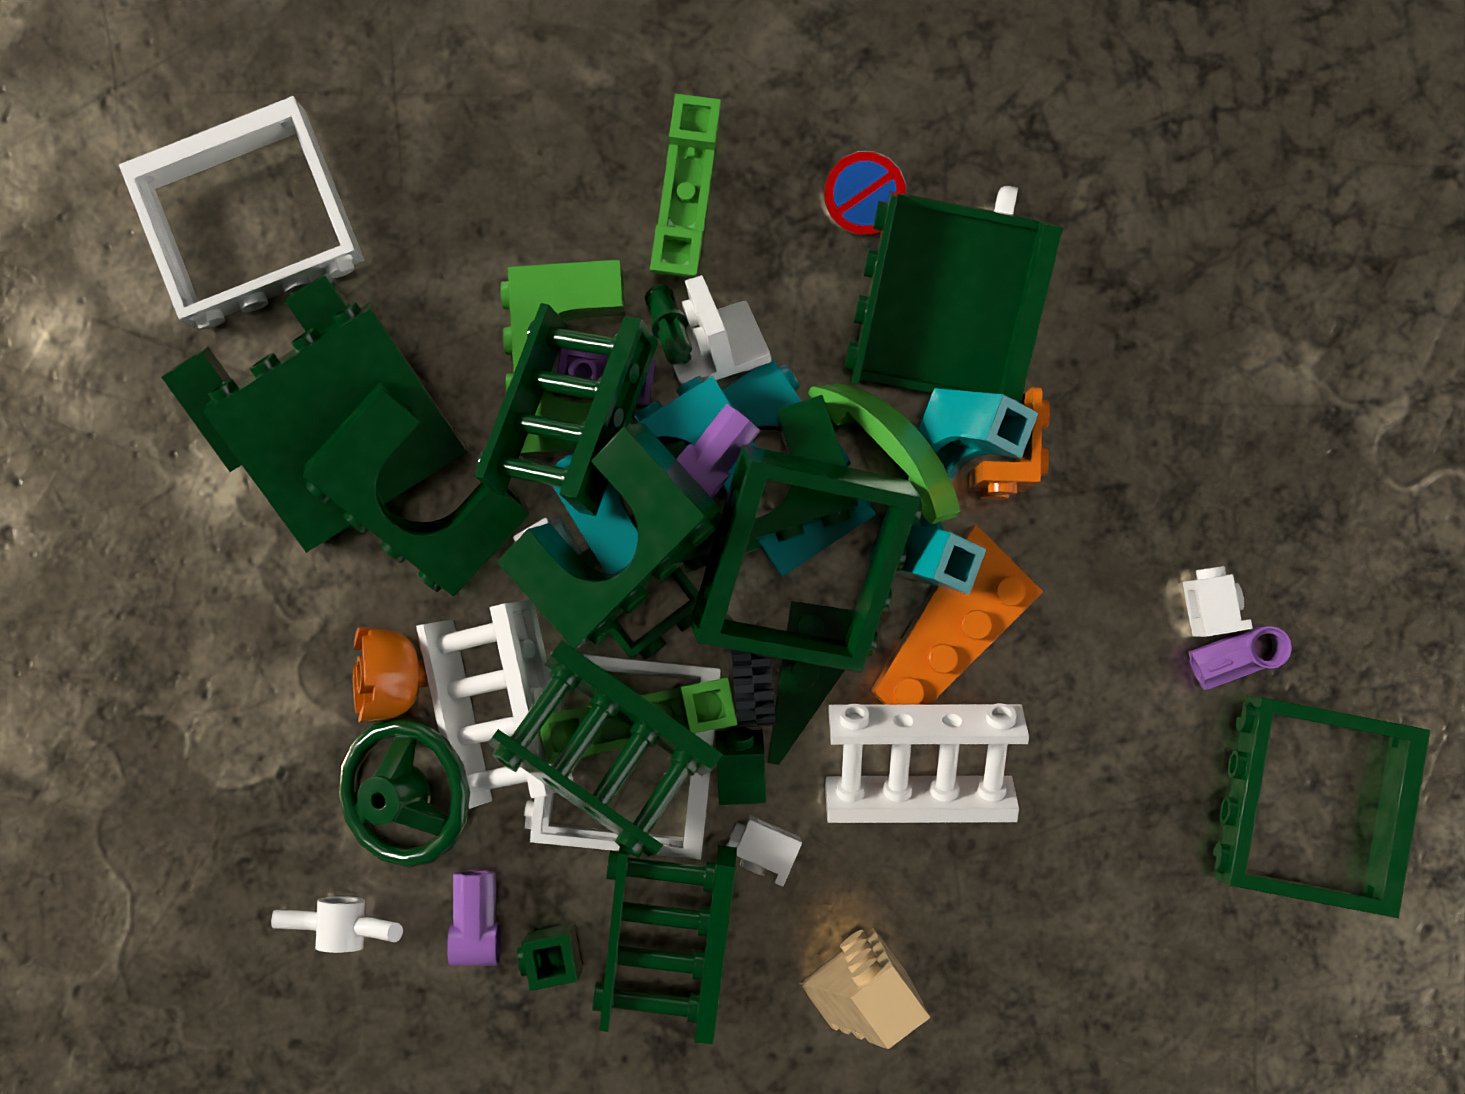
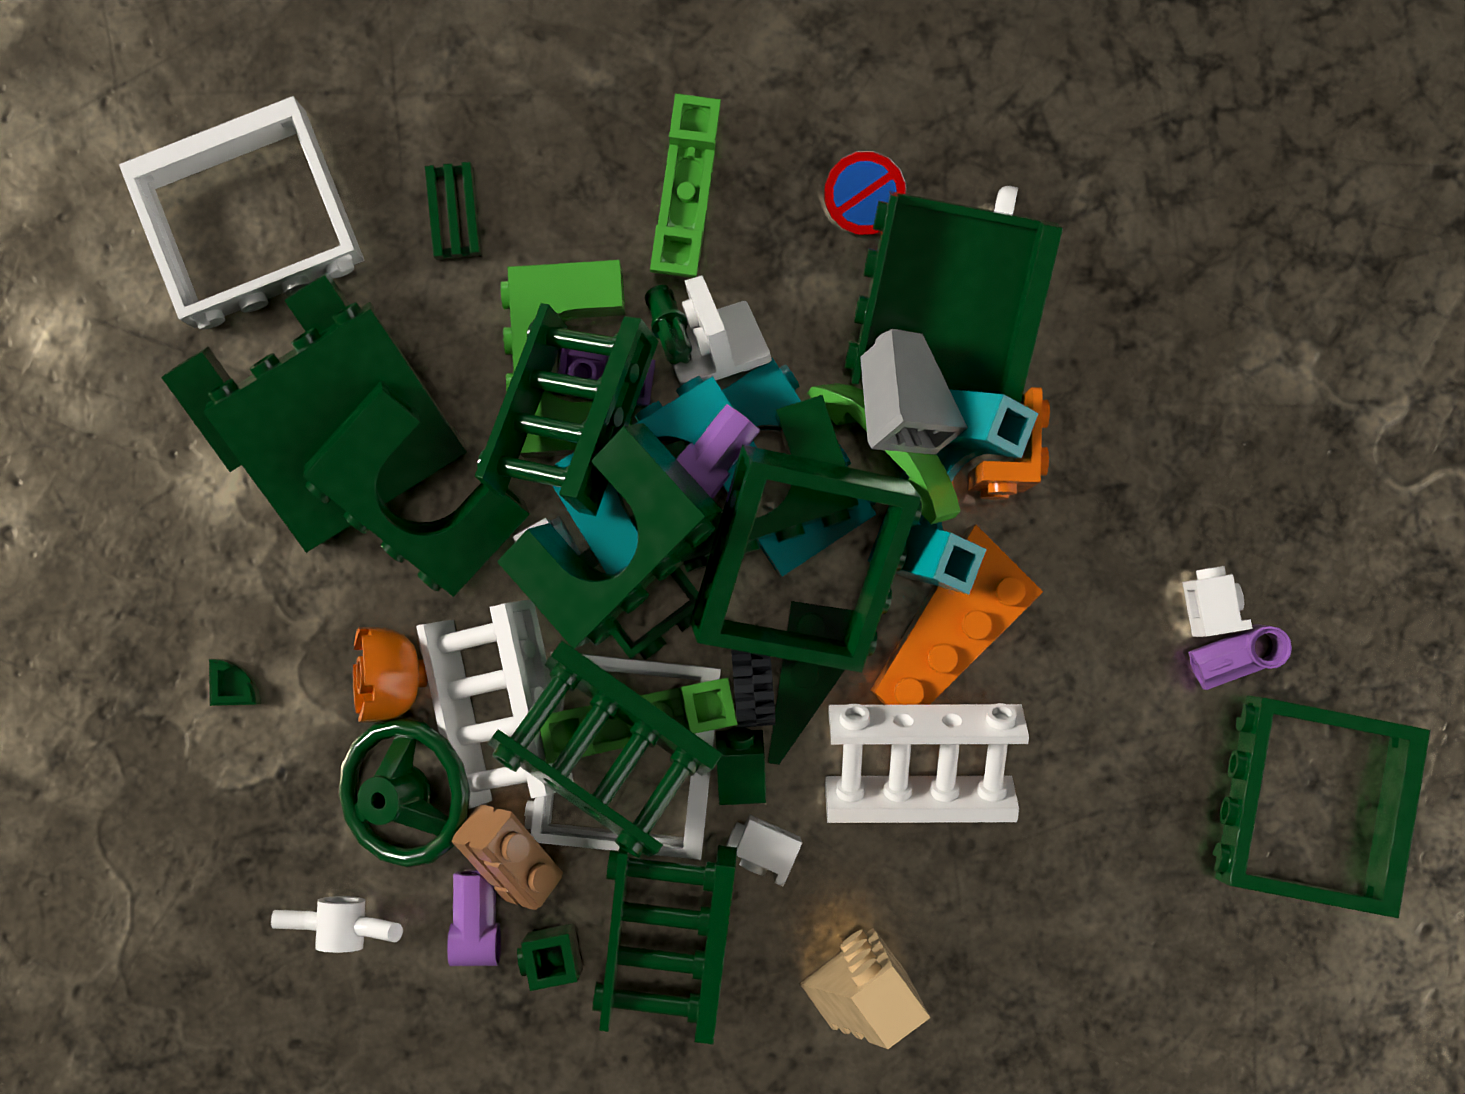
(231, 684): none -> dark green tile
(449, 173): none -> dark green tile
(507, 856): none -> medium nougat brick
(907, 396): none -> light grey slope

